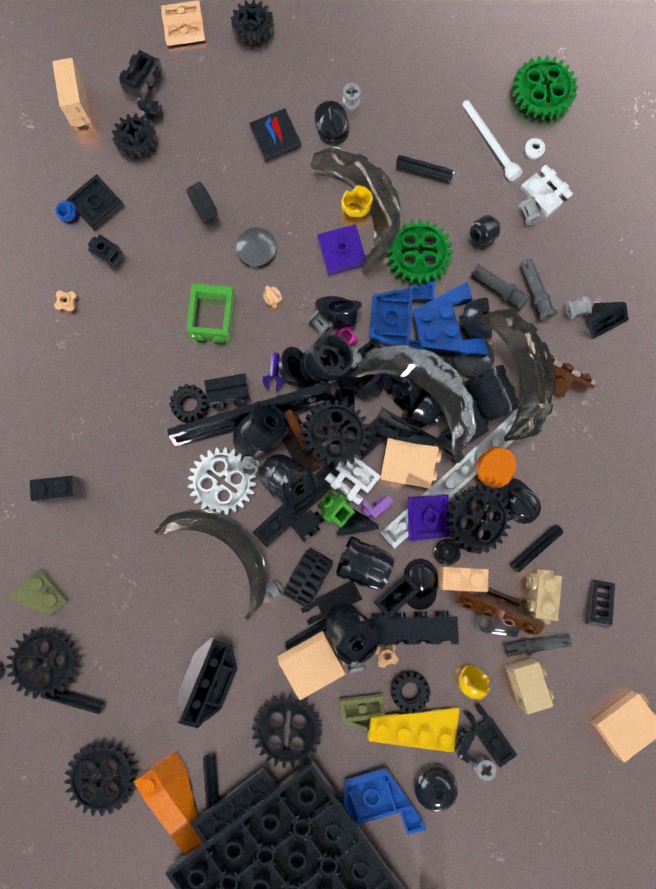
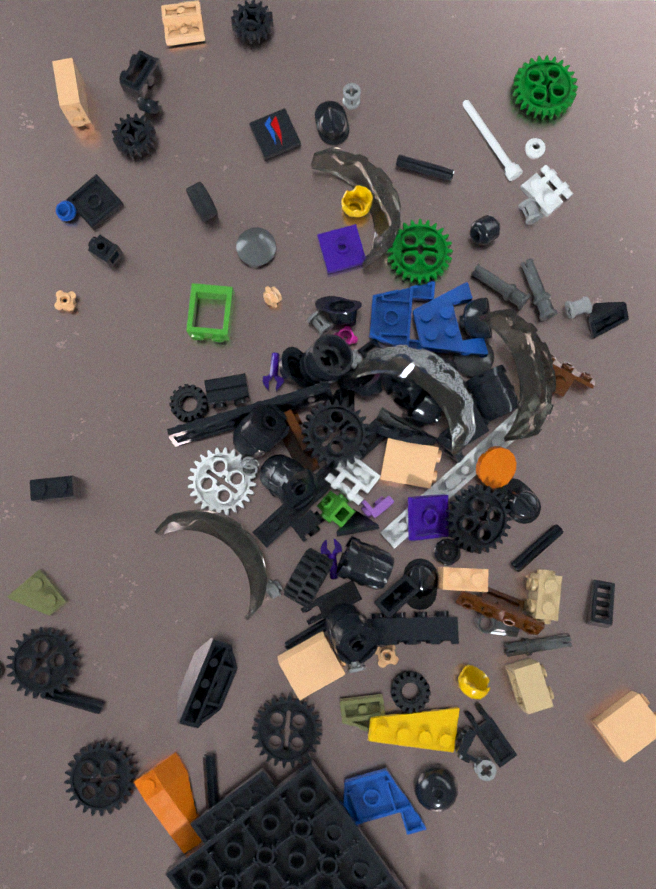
(338, 548): none -> dark purple bar

